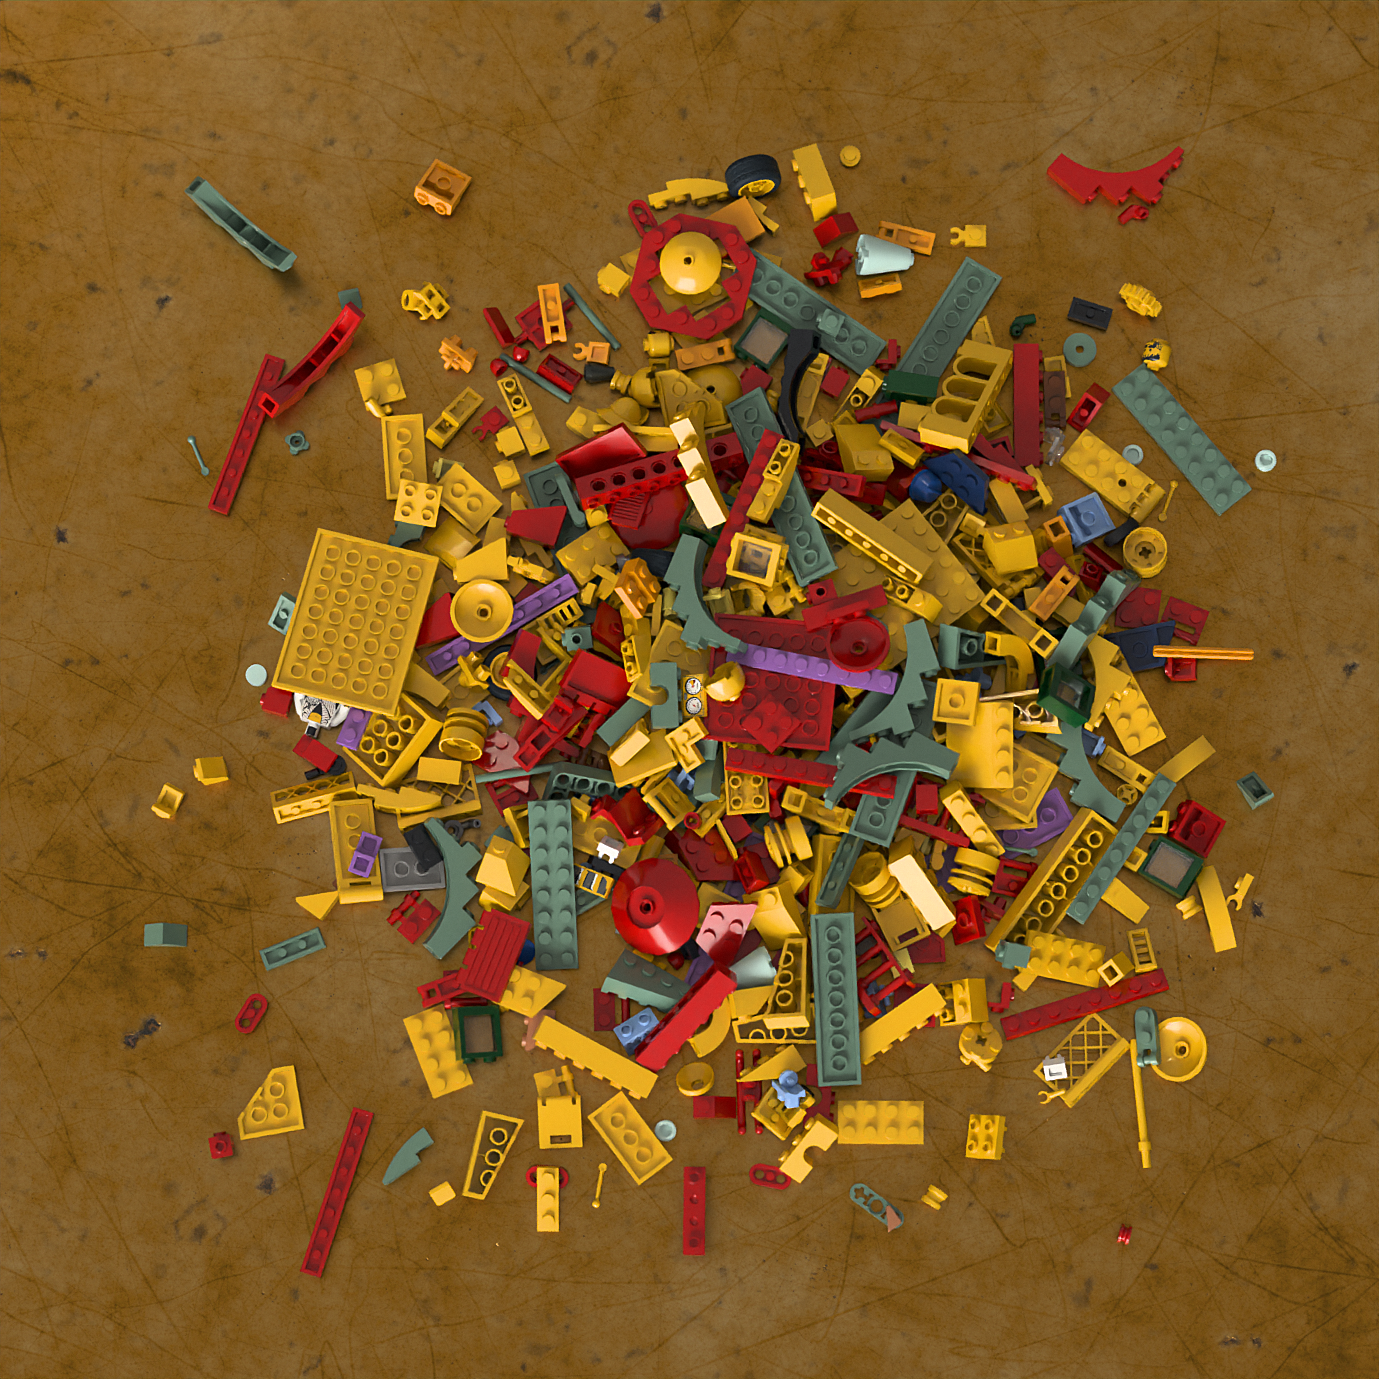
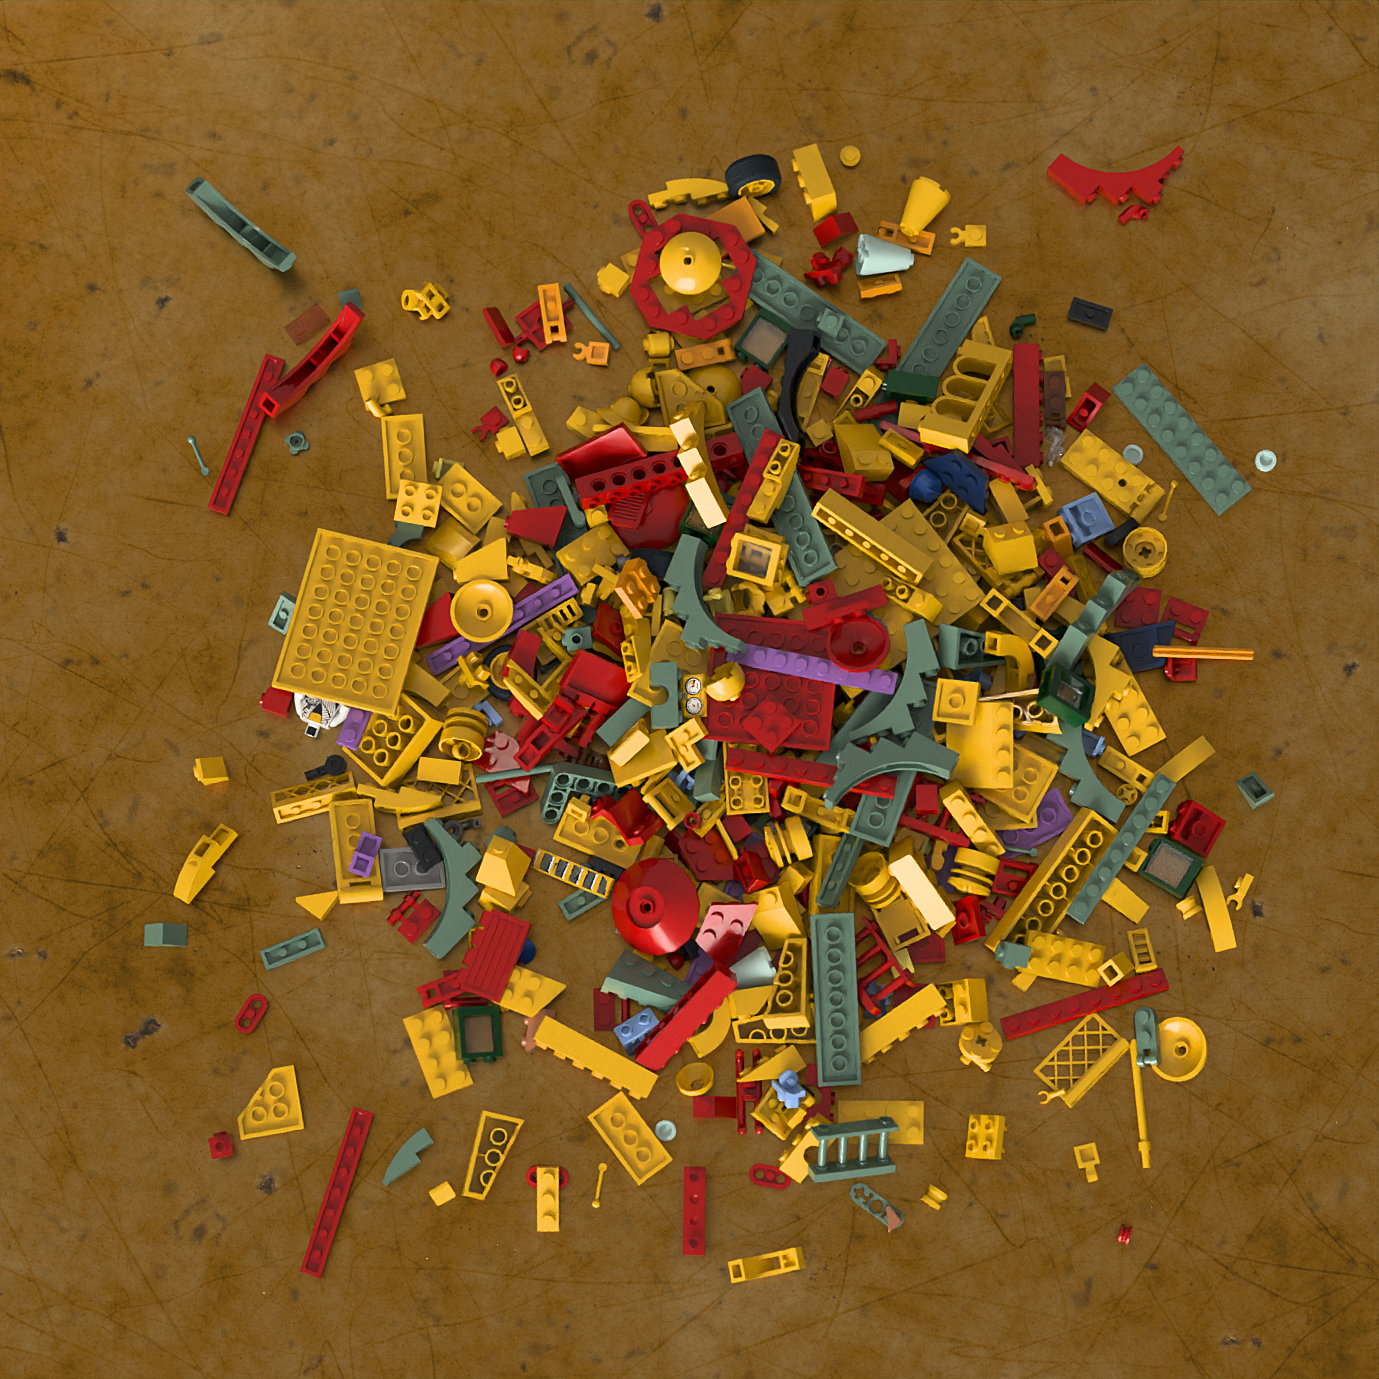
(168, 801): yellow bracket -> none
(199, 864): none -> yellow slope
(256, 675): light aqua tile -> none
(307, 324): none -> clear orange plate
(315, 753): red slope -> none
(442, 187): light orange plate -> none
(454, 417): yellow slope -> none
(455, 356): light orange hips -> none
(465, 753): none -> yellow hinge
(507, 474): yellow brick -> none
(518, 822): yellow plate -> none
(536, 378): sand green bar -> none
(548, 1083): yellow plate -> none
(553, 884): sand green plate -> none
(559, 374): red slope -> none
(560, 1118): yellow container -> none
(597, 372): pearl dark grey cone -> none
(610, 847): white tile -> none
(620, 382): yellow wheel -> none
(766, 1265): none -> yellow arch
(857, 1167): none -> sand green fence
(866, 944): clear smoke tile -> none
(922, 205): none -> yellow cone
(1007, 995): red bracket -> none
(1054, 1068): white tile -> none
(1086, 343): sand green piece -> none
(1086, 1158): none -> yellow plate
(1092, 576): red slope -> none
(1140, 300): yellow gear -> none
(1156, 354): yellow head -> none

